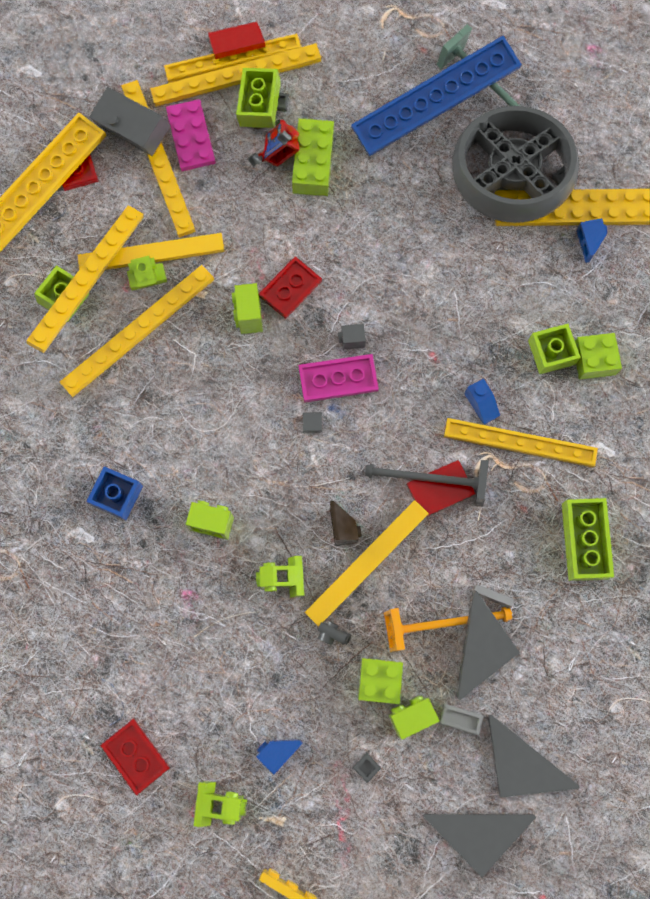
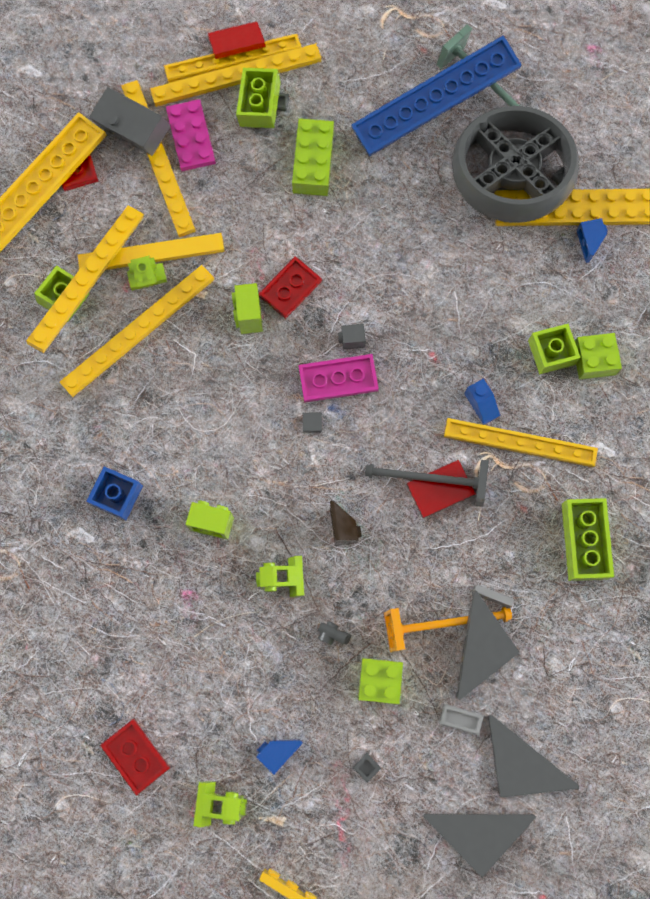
(279, 145): torso -> none
(366, 563): yellow tile -> none
(413, 717): lime brick -> none

